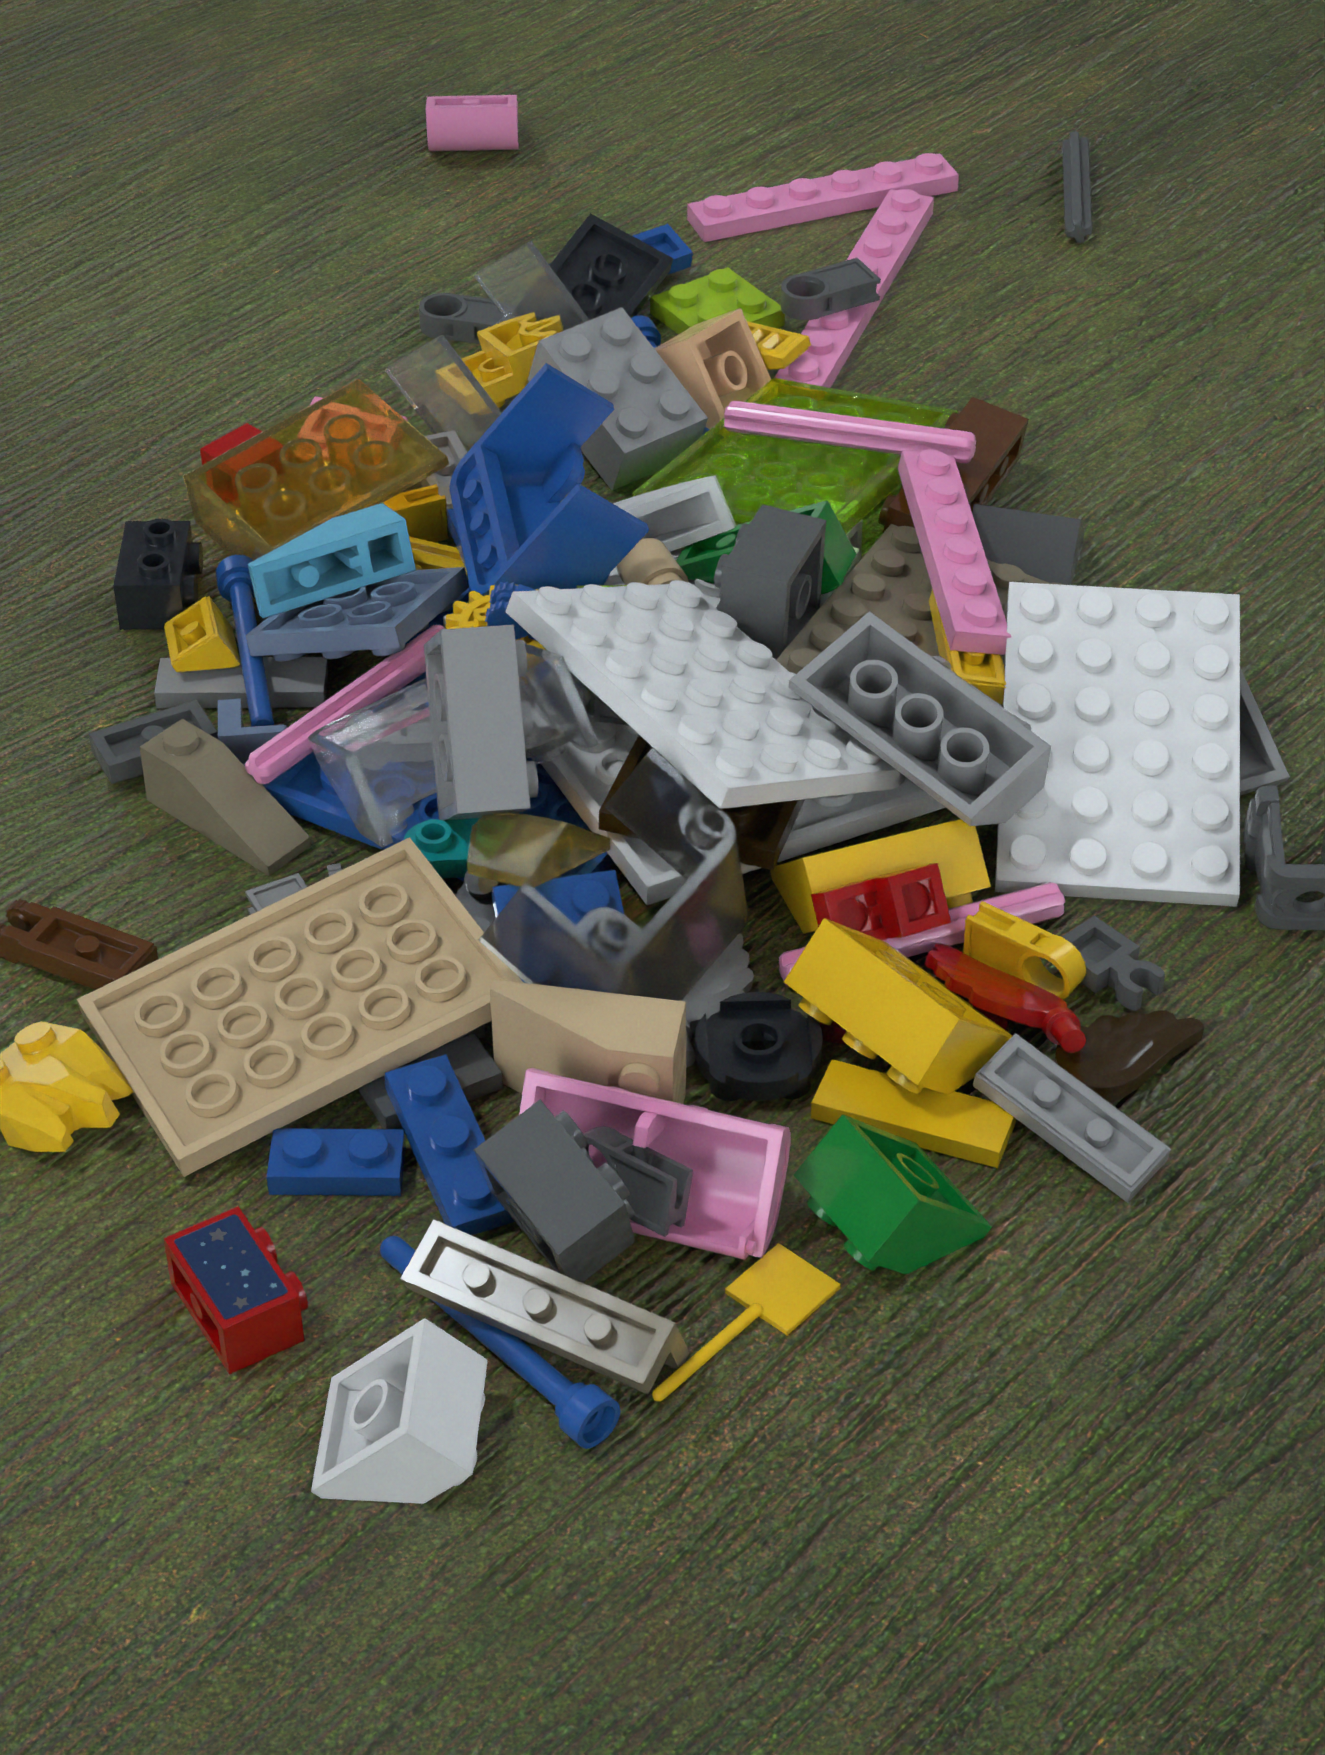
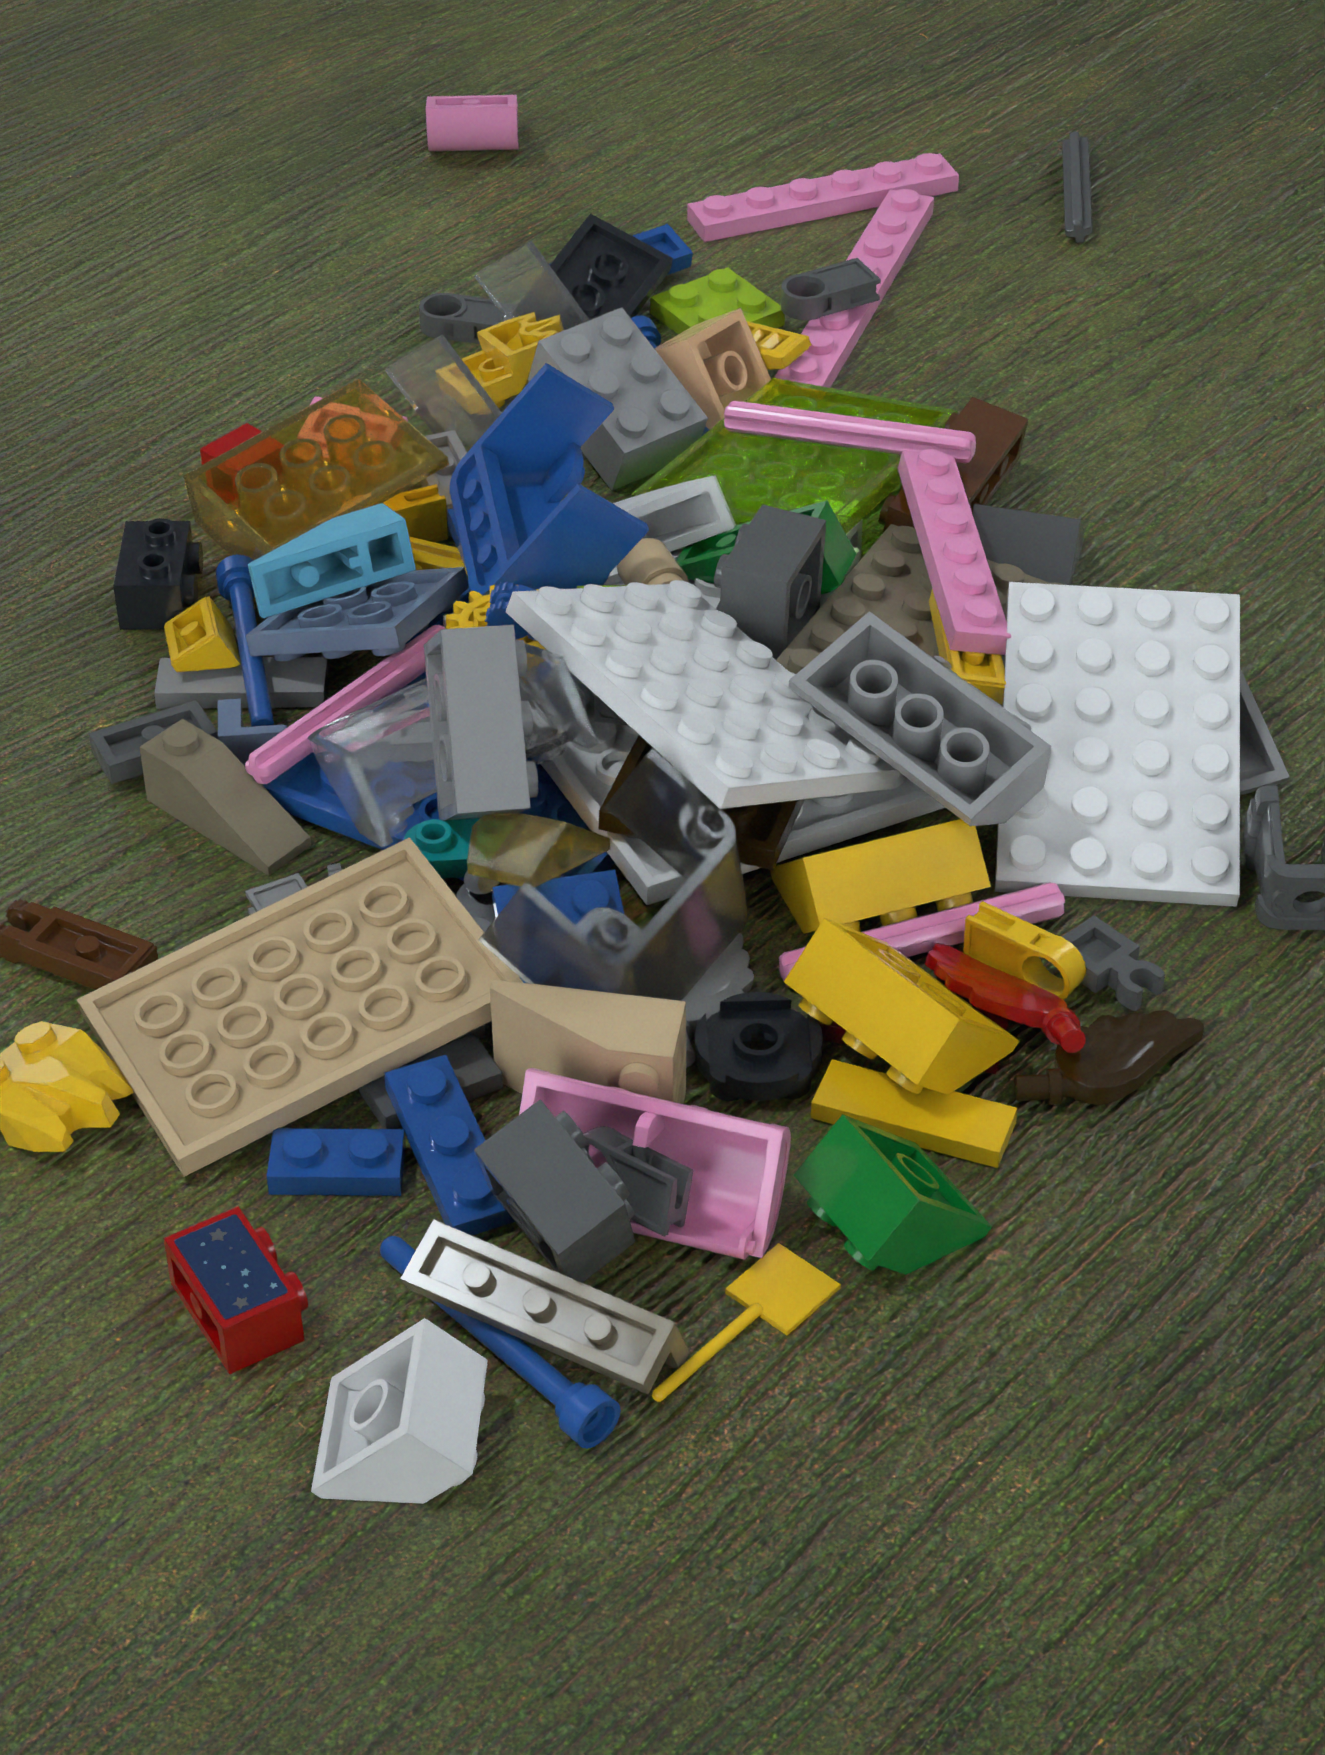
(887, 904): red slope -> none
(1071, 1117): light grey tile -> none

